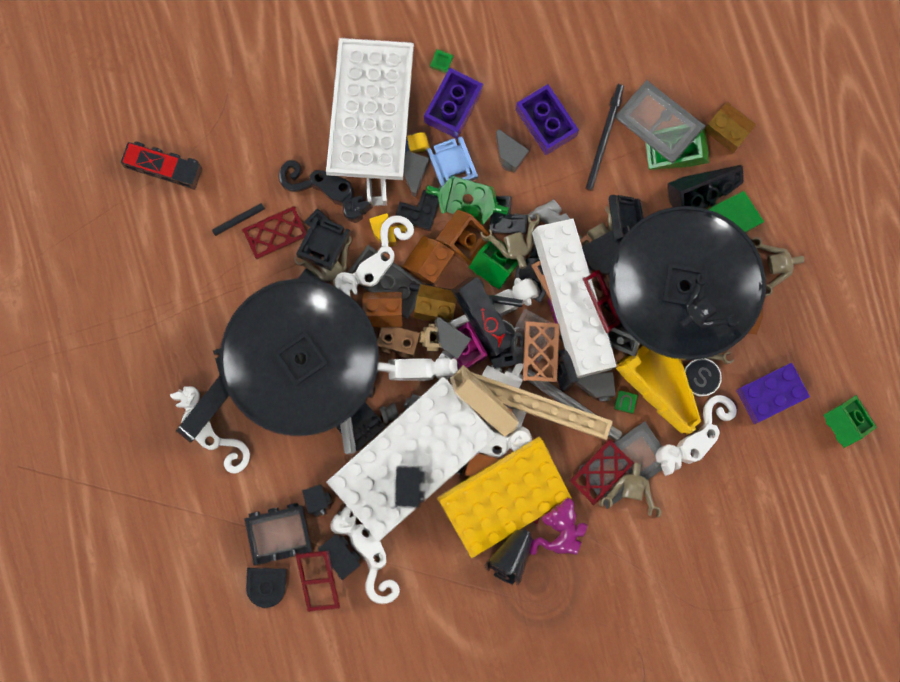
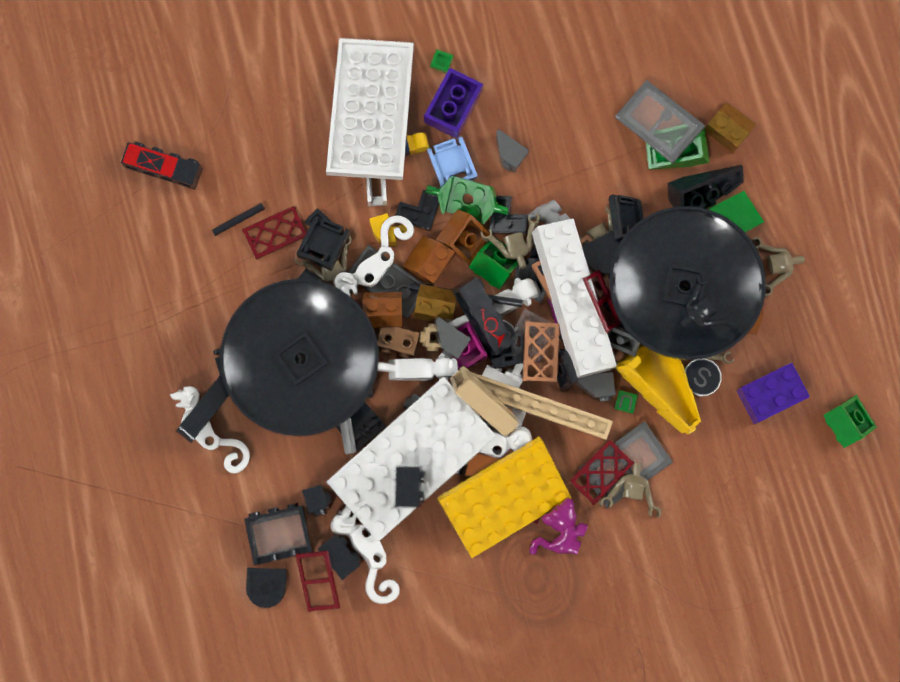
(330, 186): black animal -> none
(389, 413): dark grey wheel -> none
(414, 171): dark grey slope -> none
(511, 557): black cone -> none
(546, 119): dark purple brick -> none
(563, 398): light grey axle -> none
(614, 104): black bar -> none
(698, 442): white animal -> none

